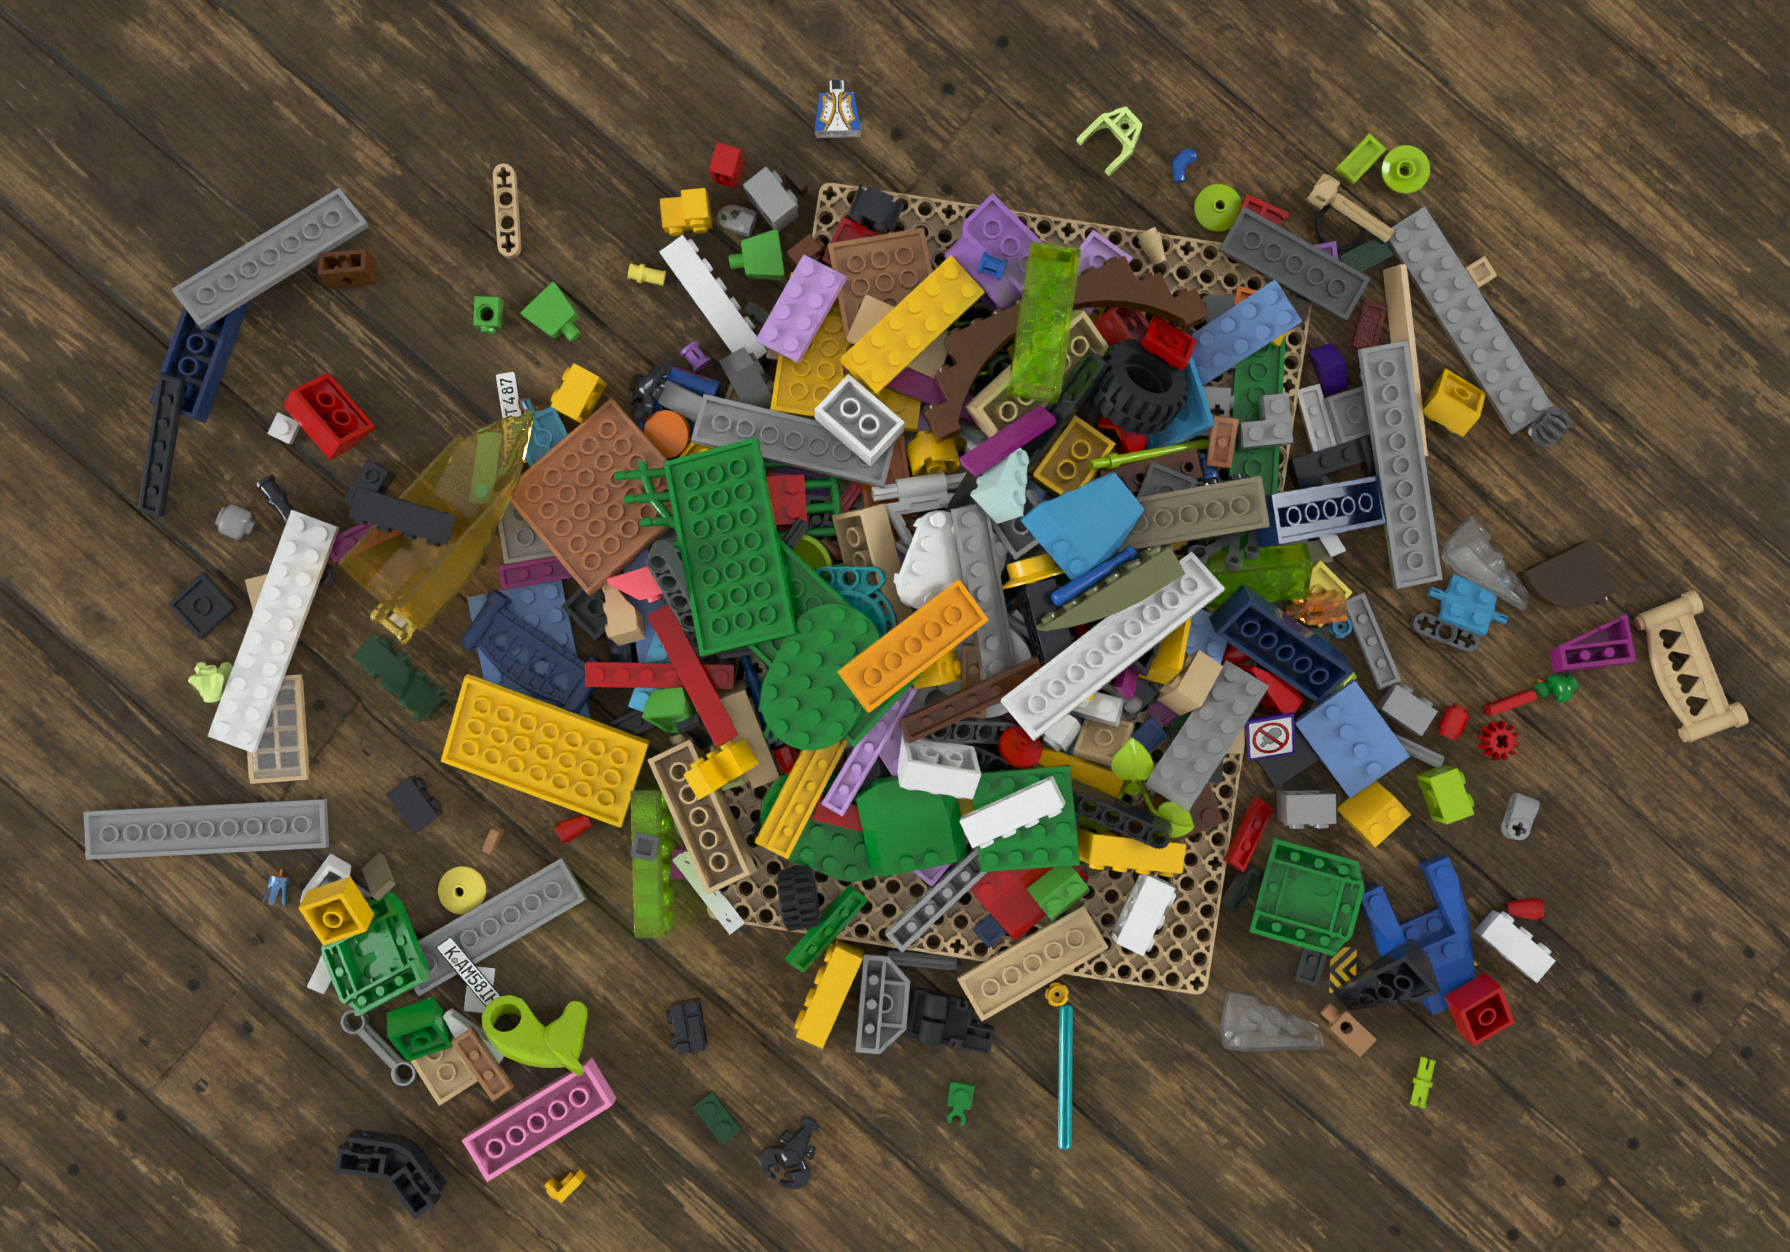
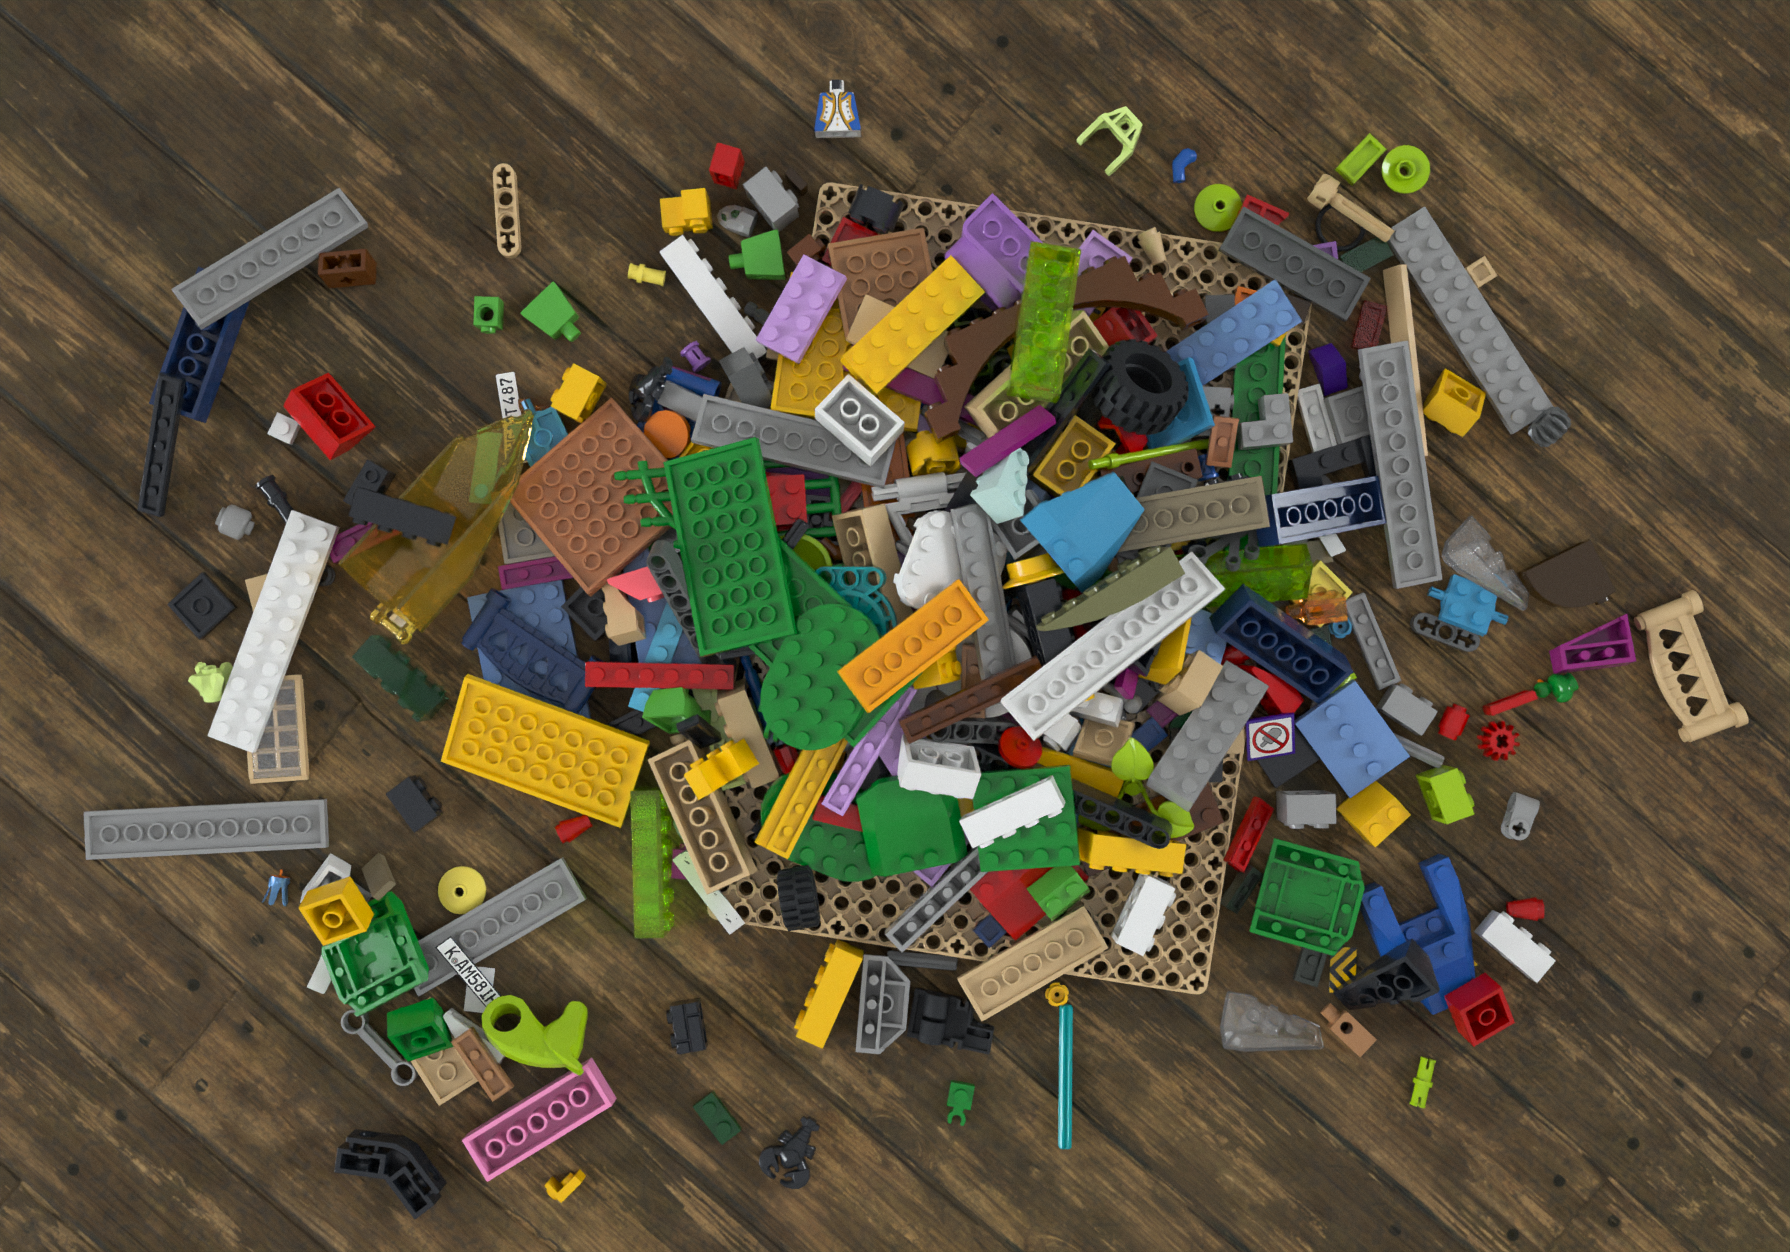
(492, 840): medium nougat tile -> none
(645, 846): dark grey plate -> none
(692, 675): red tile -> none
(830, 925): green plate -> none
(992, 265): blue bush -> none
(1088, 579): blue piece -> none
(1168, 342): red plate -> none

